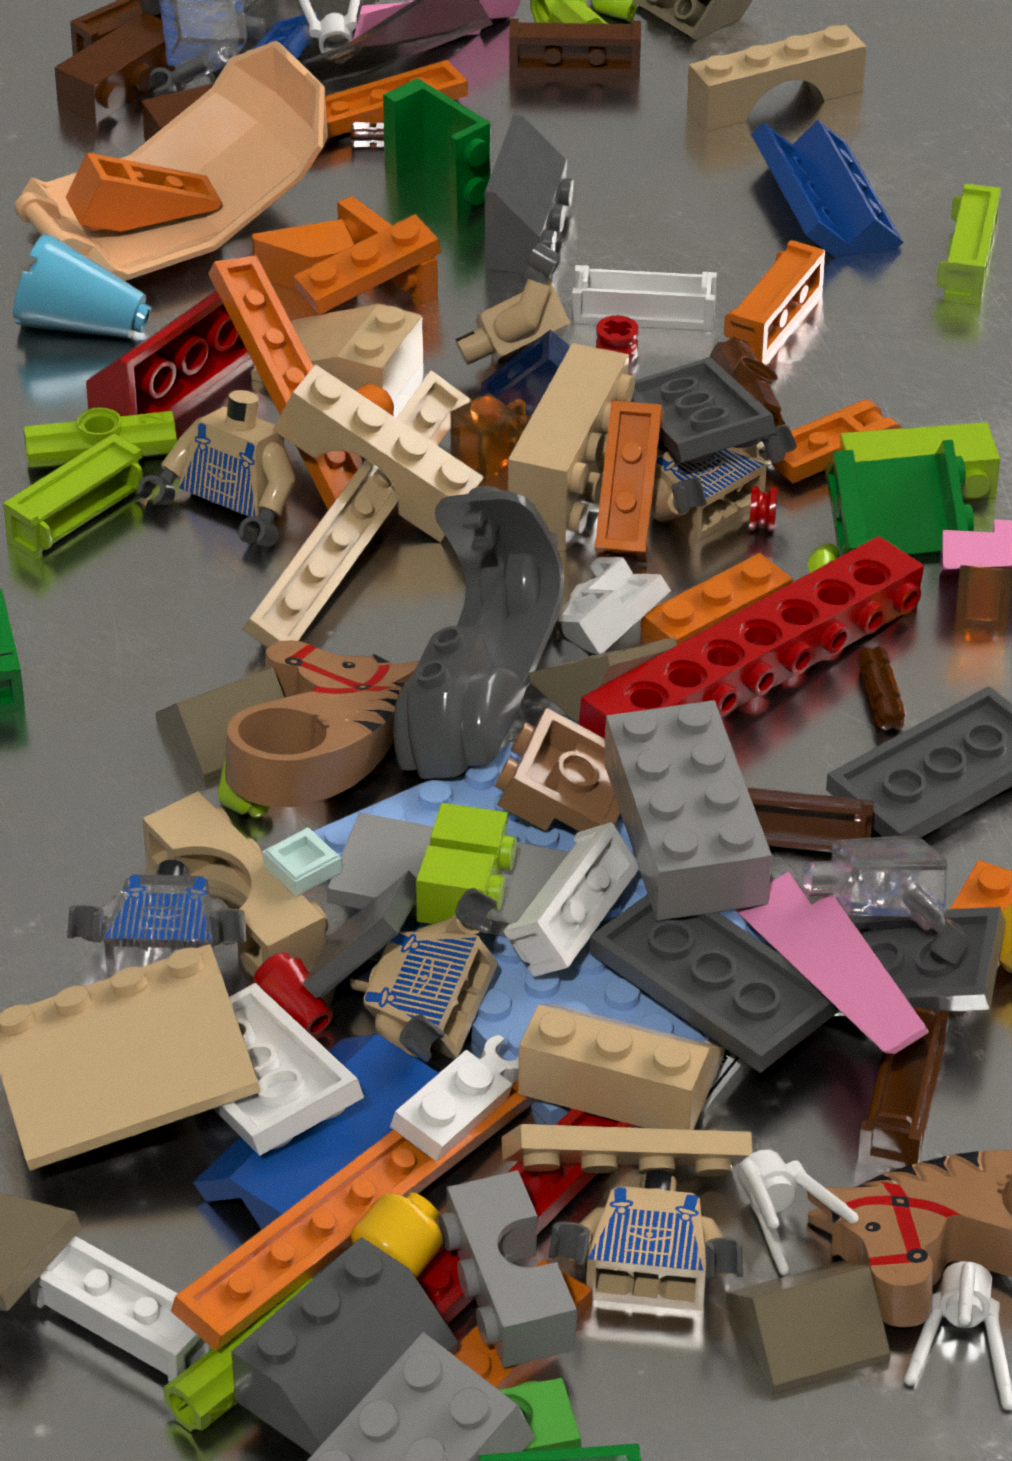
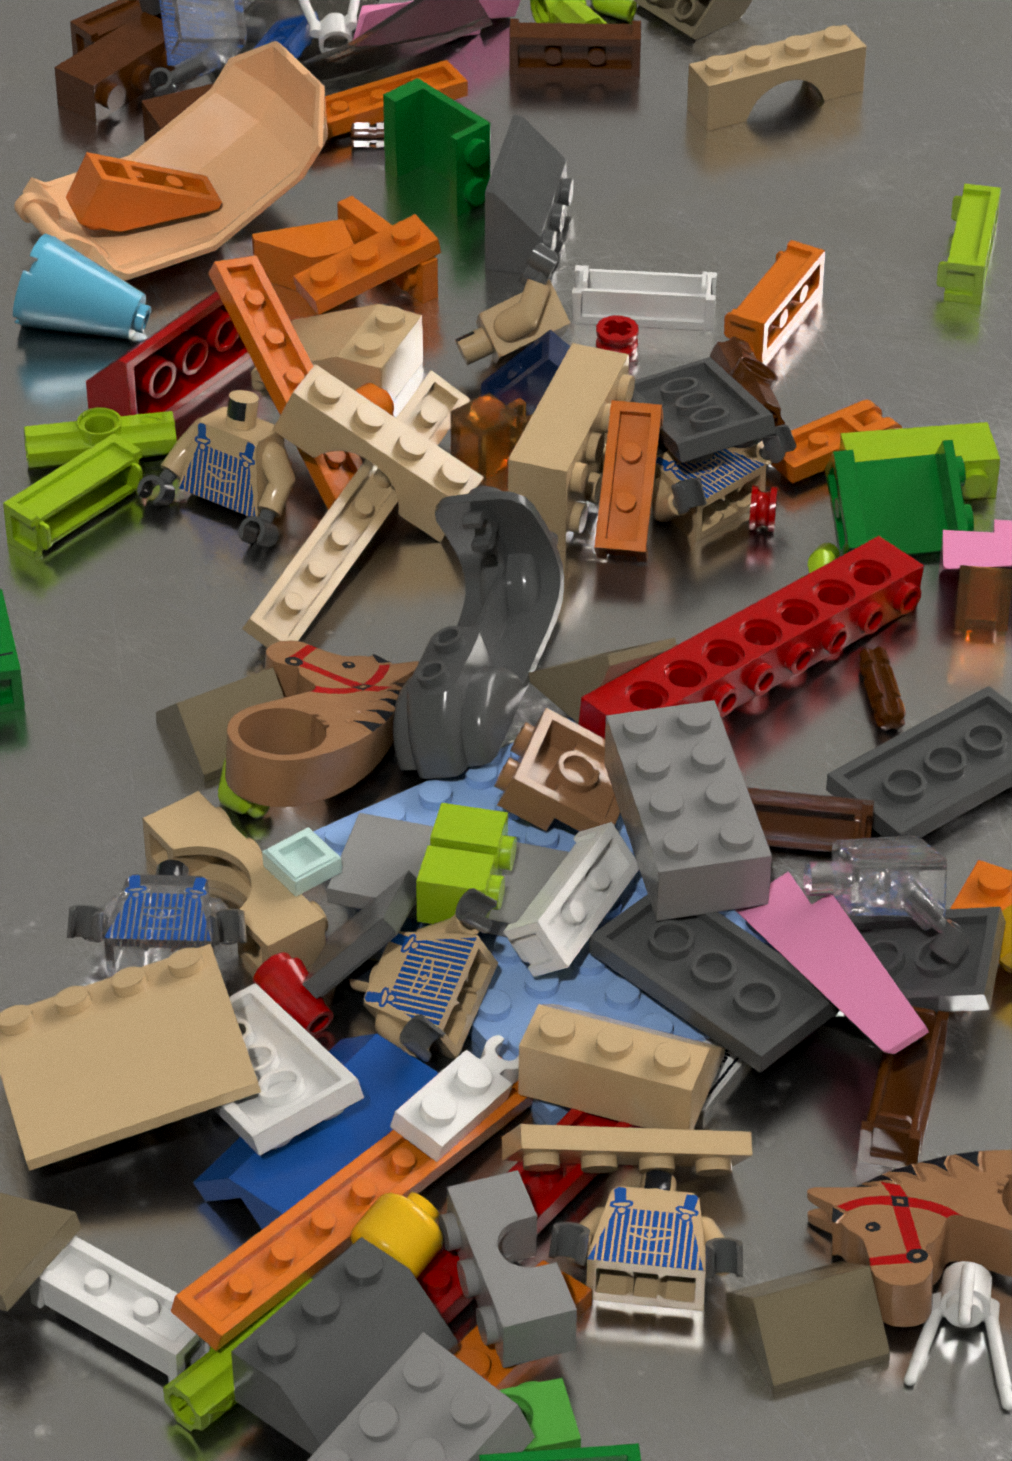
(608, 604): white slope -> none
(714, 599): orange plate -> none
(772, 1189): white plant -> none
(828, 191): blue slope -> none

